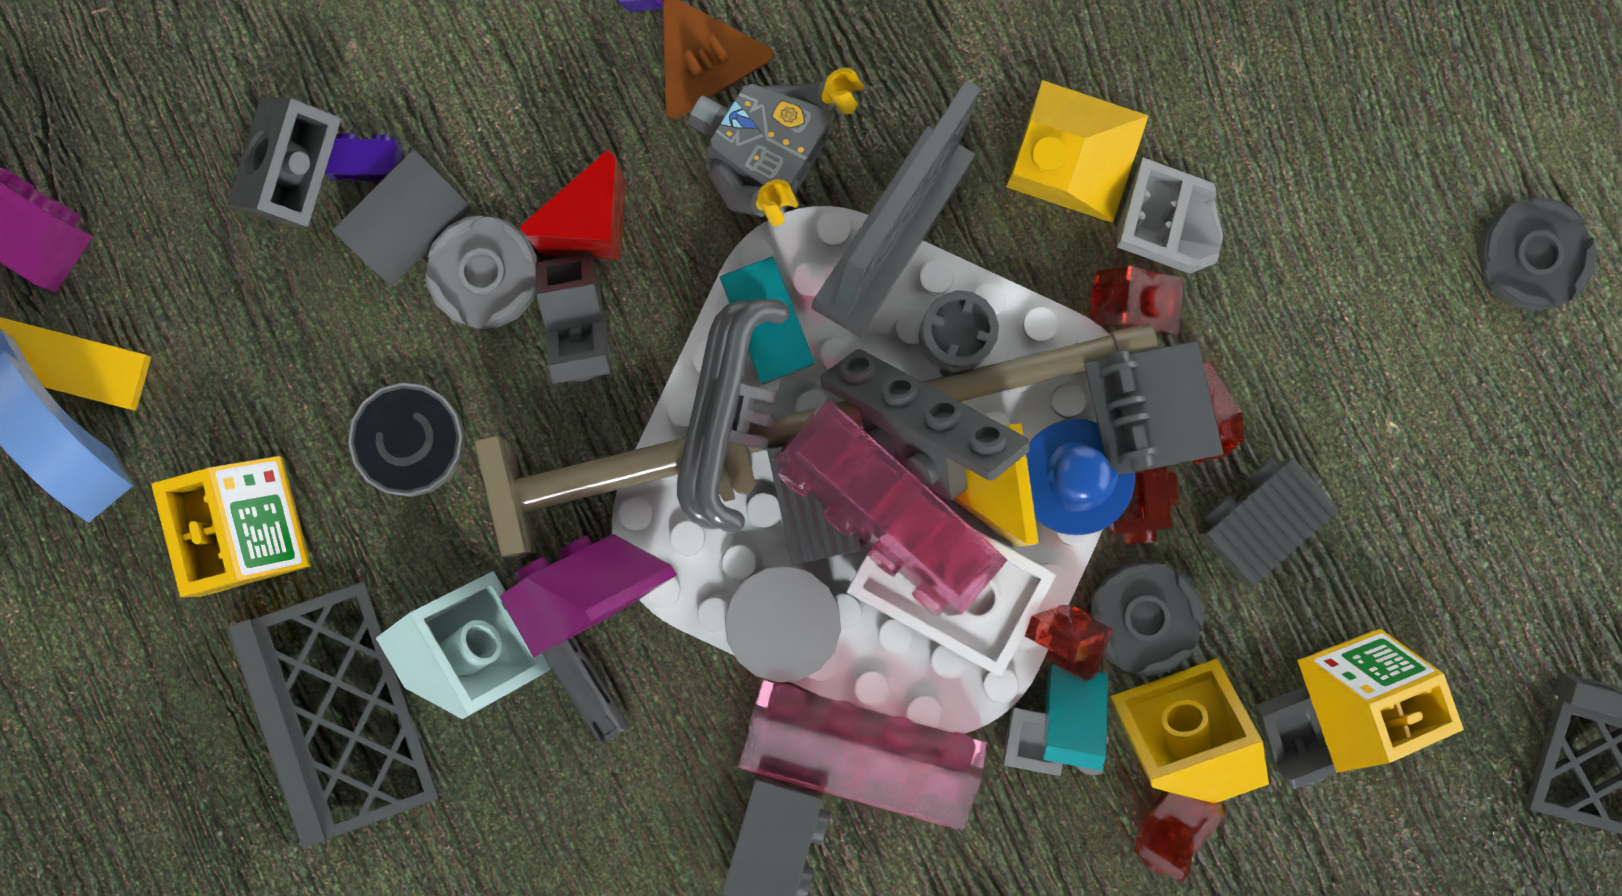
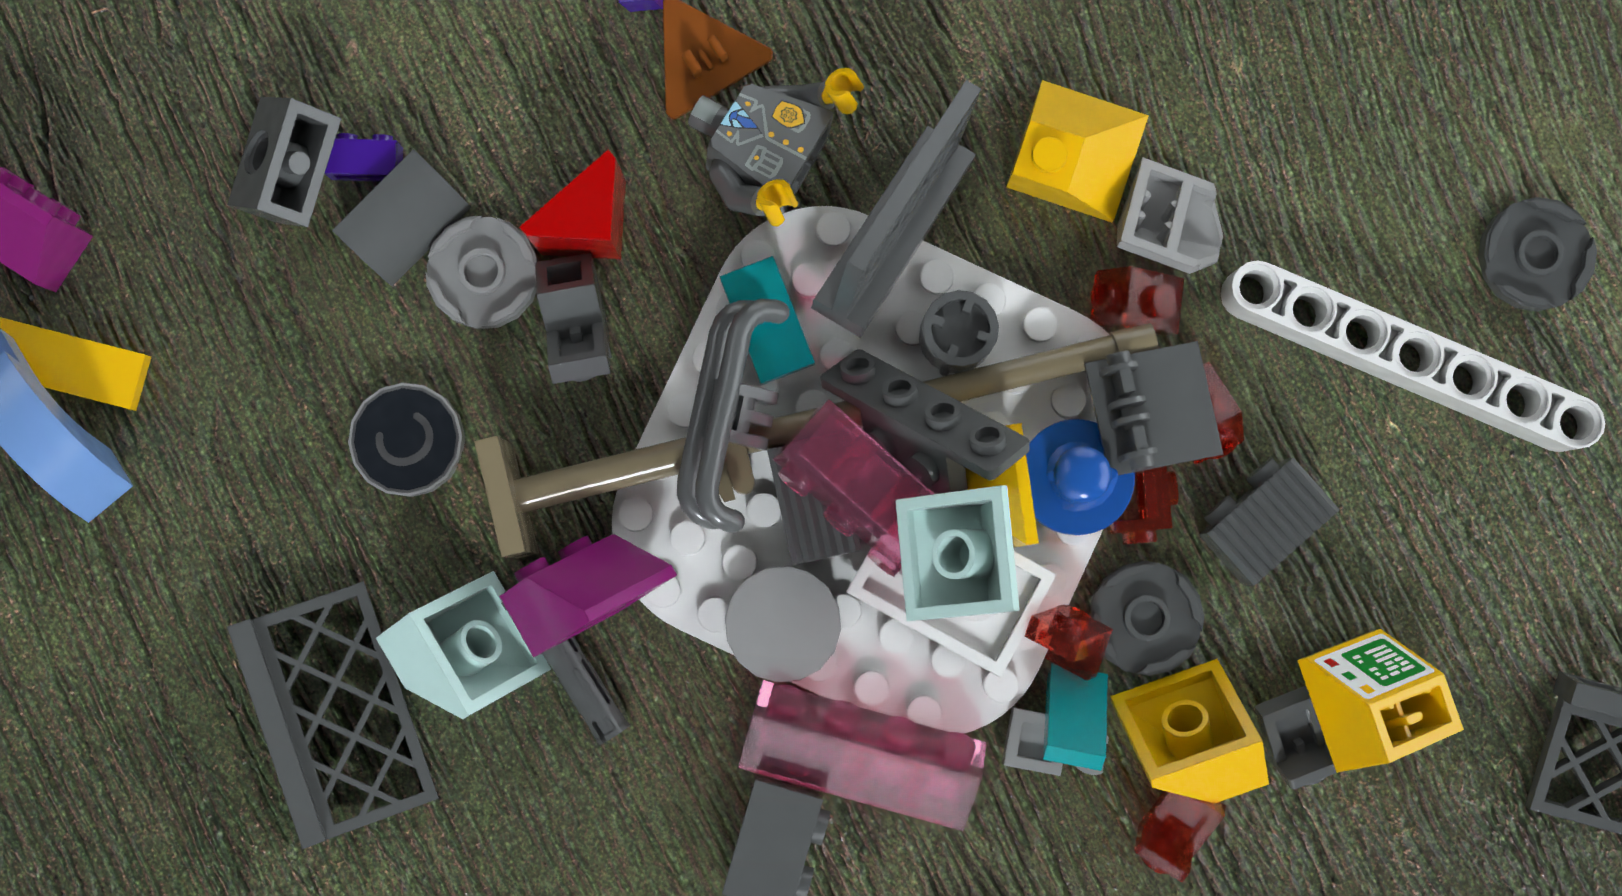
(230, 526): slope -> none
(957, 554): none -> light aqua slope
(1438, 358): none -> white beam

